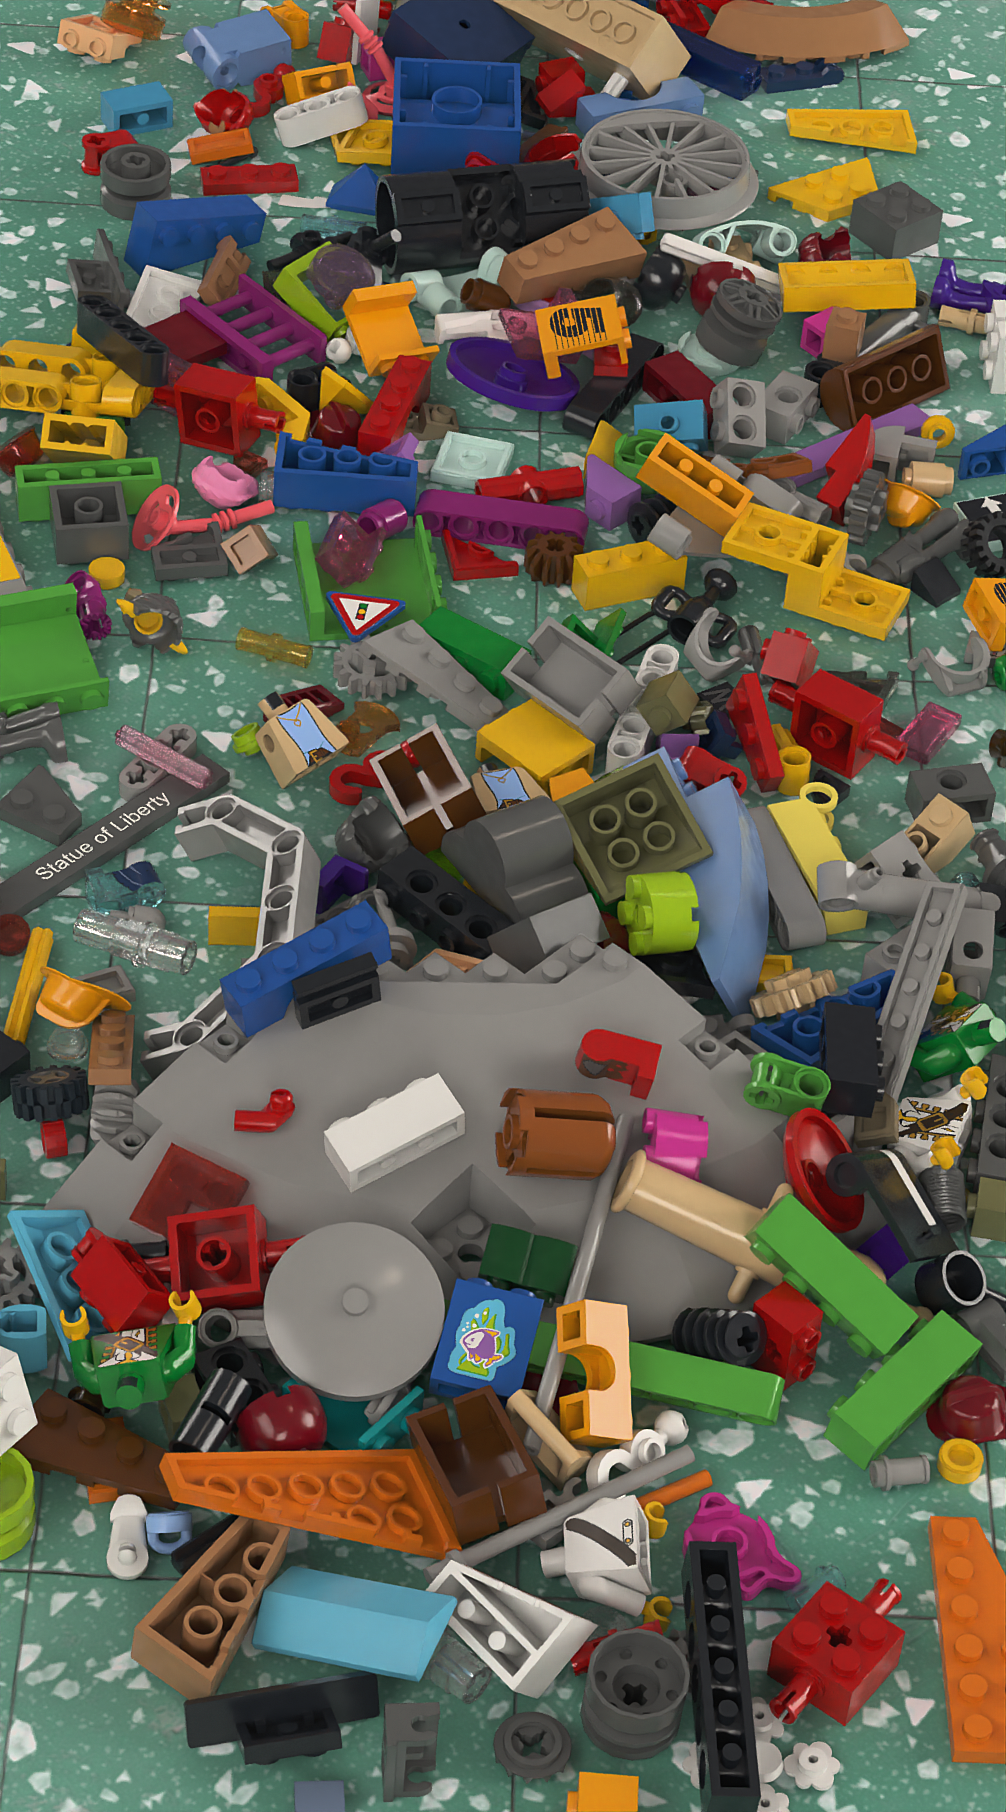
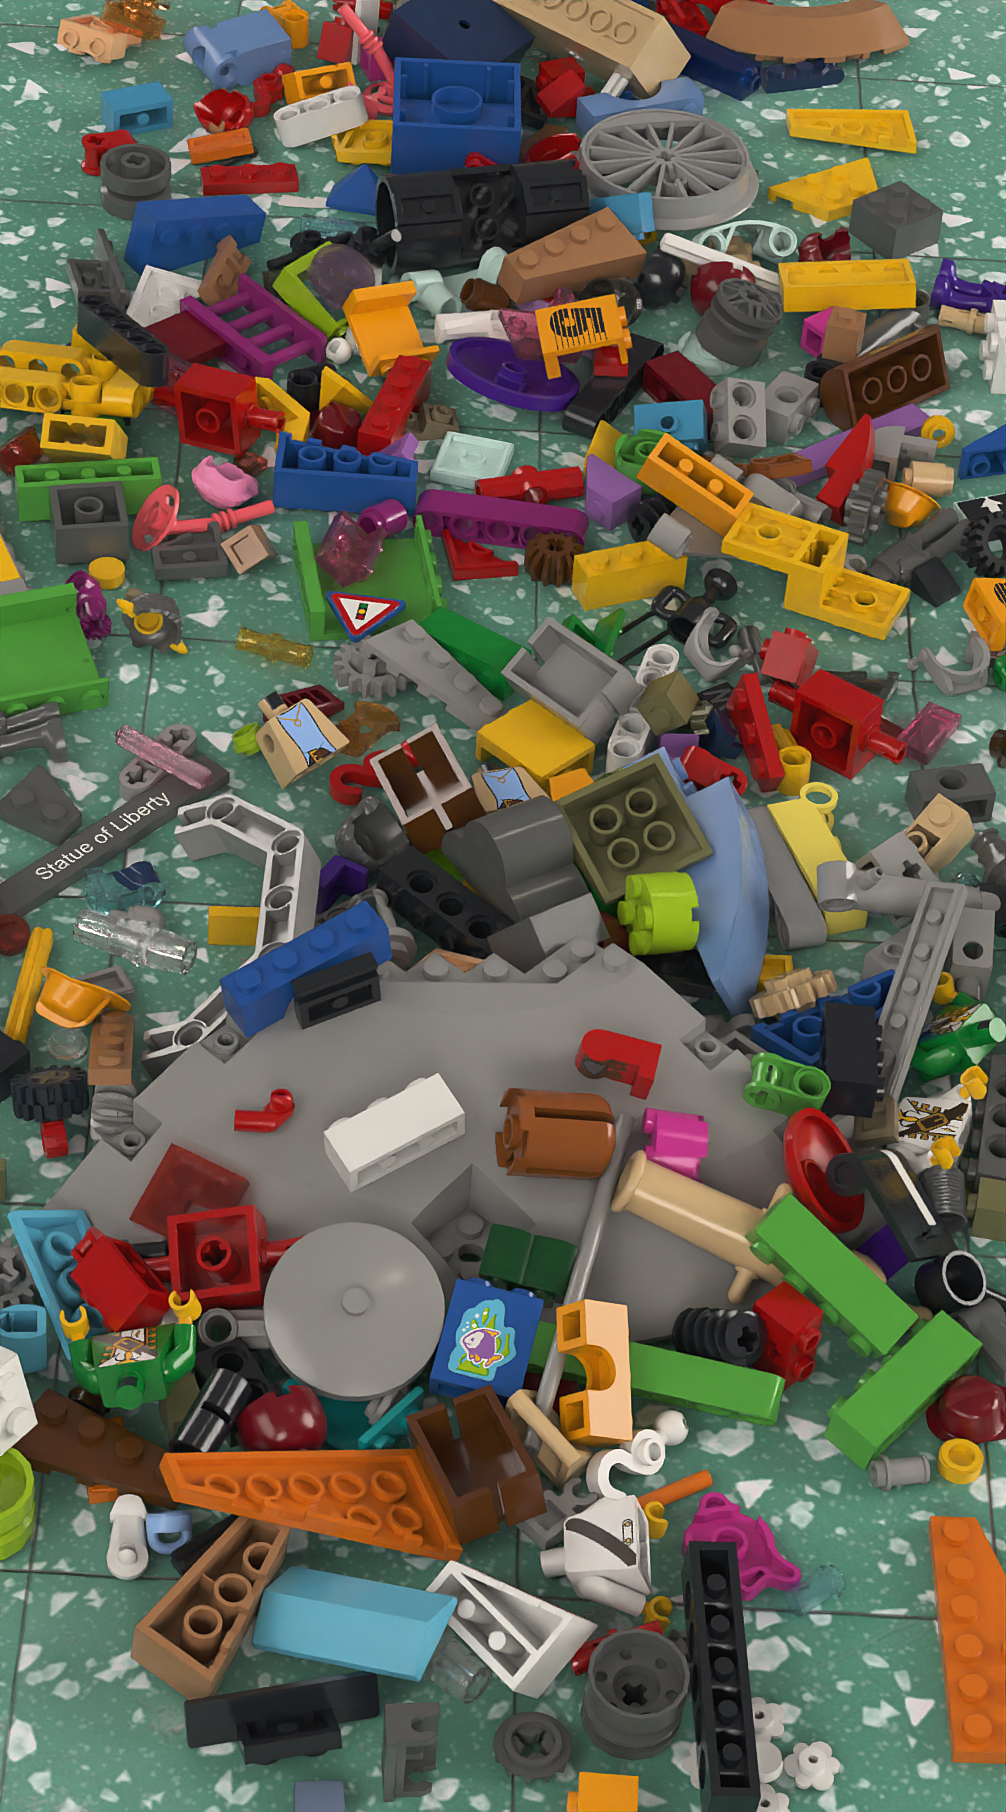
(266, 486): clear tile -> none
(557, 1516): light grey bar -> none
(824, 777): black tile -> none
(835, 1652): red brick -> none

